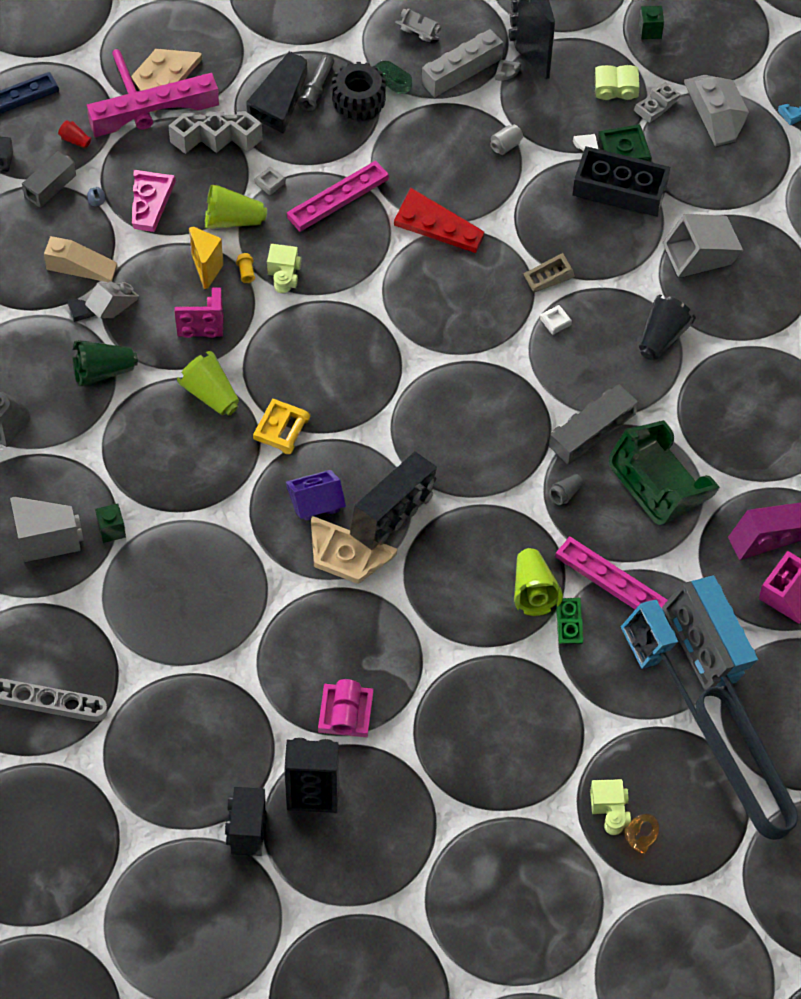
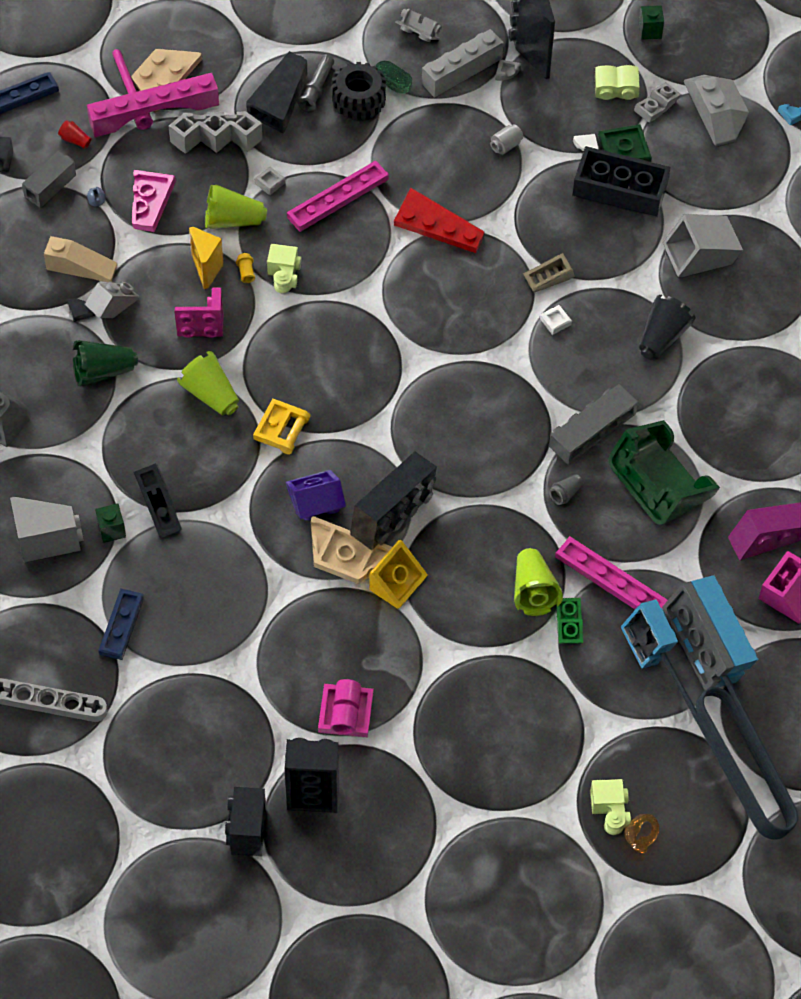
(121, 624): none -> dark blue tile
(158, 500): none -> black slope
(396, 575): none -> yellow slope

